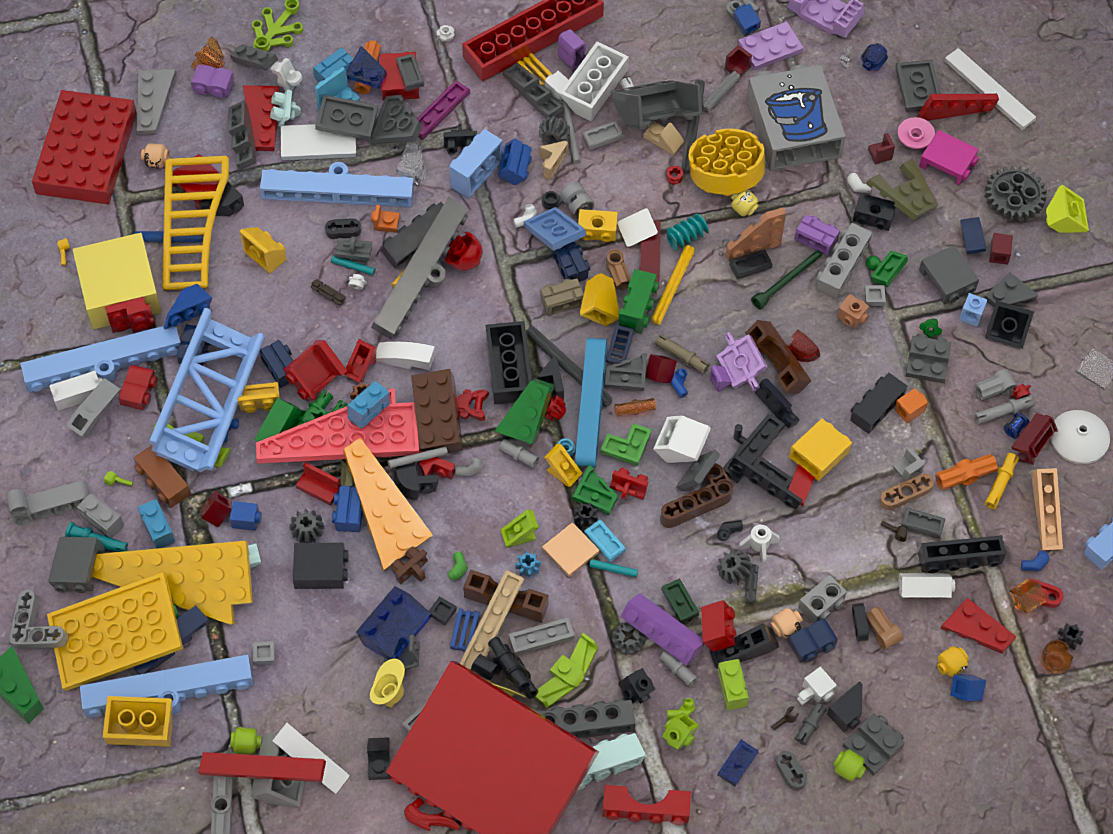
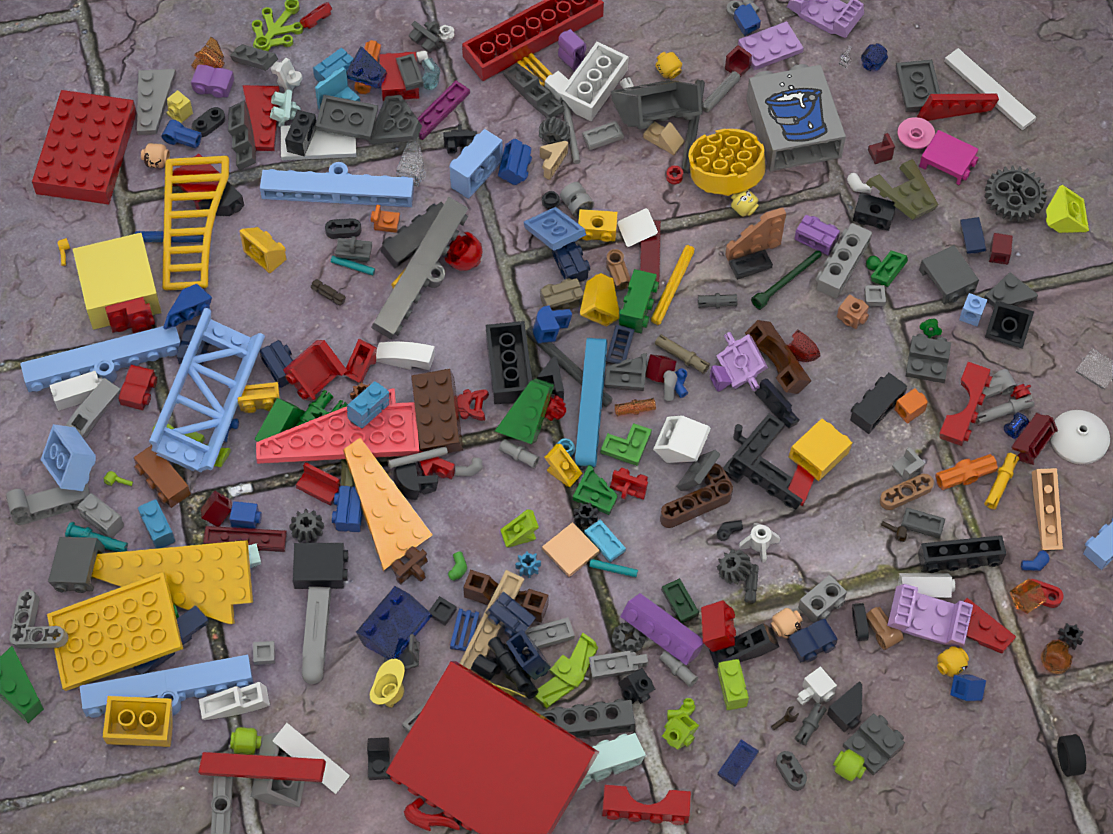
(68, 457): none -> light blue brick
(177, 133): none -> blue piece
(179, 107): none -> light yellow brick
(209, 121): none -> black plate
(234, 701): none -> white slope
(265, 539): none -> dark red tile
(300, 133): none -> black brick
(316, 634): none -> light grey piece
(320, 12): none -> red plate
(357, 282): white plate -> none
(431, 40): none -> dark grey hips
(431, 69): none -> clear light blue arm
(509, 615): none -> dark blue brick
(529, 213): white arm -> none
(533, 662): none -> dark blue torso
(549, 323): none -> blue brick
(616, 664): none -> light grey hinge
(668, 65): none -> yellow head
(669, 385): none -> light grey arm
(685, 230): teal piece -> none
(717, 300): none -> dark grey pin
(929, 617): none -> lavender plate
(956, 426): none -> red arch
(1071, 755): none -> black tyre

